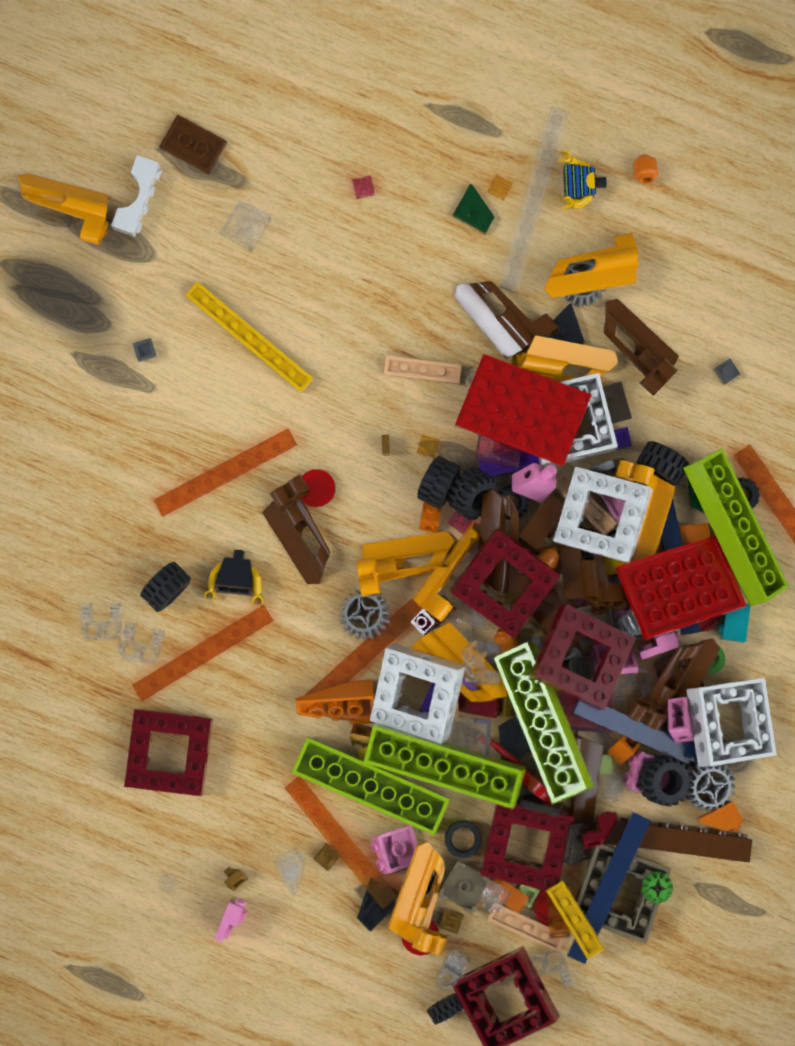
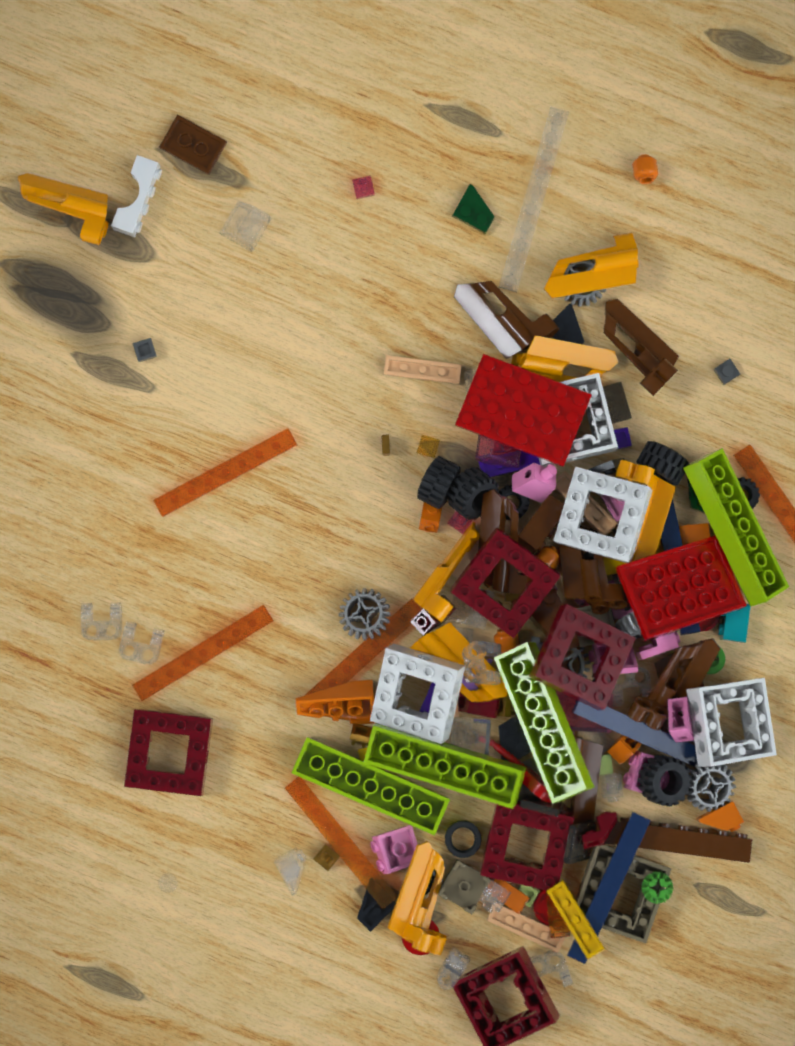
(165, 586): black tyre -> none
(233, 915): bright pink plate -> none
(235, 577): black torso -> none
(235, 878): pearl gold tile -> none
(249, 337): yellow plate -> none
(288, 518): reddish brown panel -> none
(321, 487): red tile -> none
(385, 559): light orange panel -> none
(445, 1009): black tyre -> none
(451, 921): pearl gold tile -> none
(500, 187): clear yellow tile -> none
(579, 181): torso -> none
(583, 667): dark grey plate -> none

